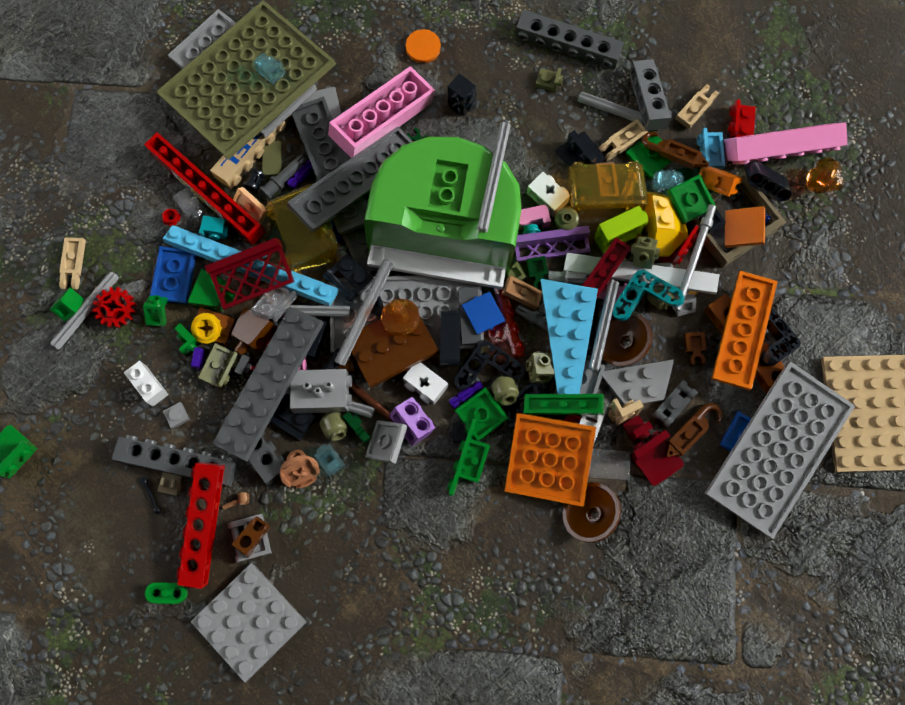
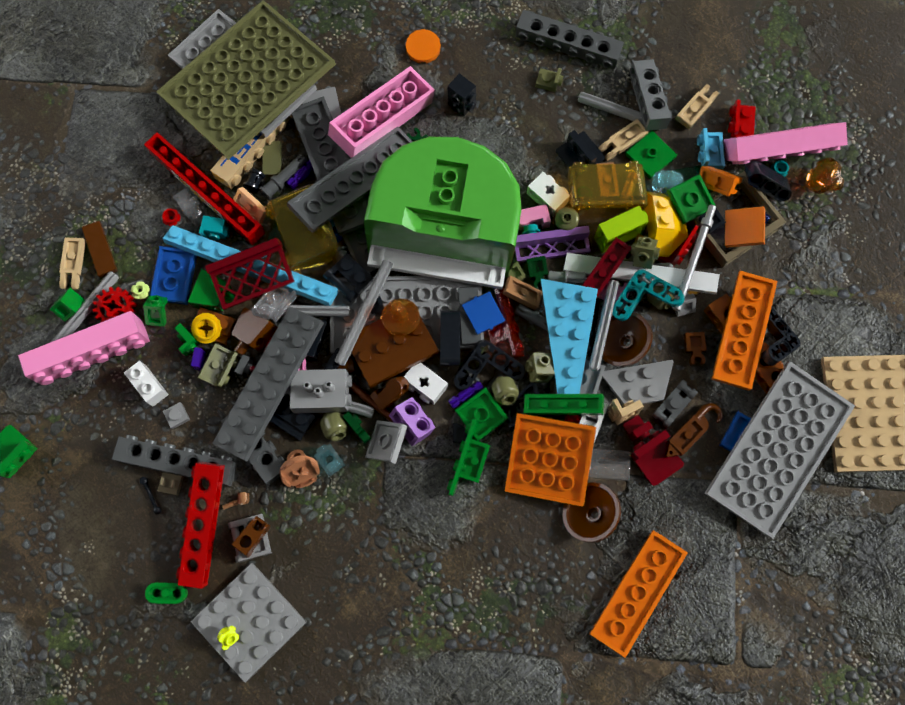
(84, 348): none -> bright pink brick
(99, 248): none -> reddish brown tile
(140, 295): none -> yellowish green plate
(227, 637): none -> neon yellow plate
(269, 68): clear light blue brick -> none
(391, 393): none -> reddish brown leg
(493, 177): light grey axle -> none
(638, 593): none -> orange plate
(675, 151): reddish brown plate -> none
(780, 165): none -> teal plate

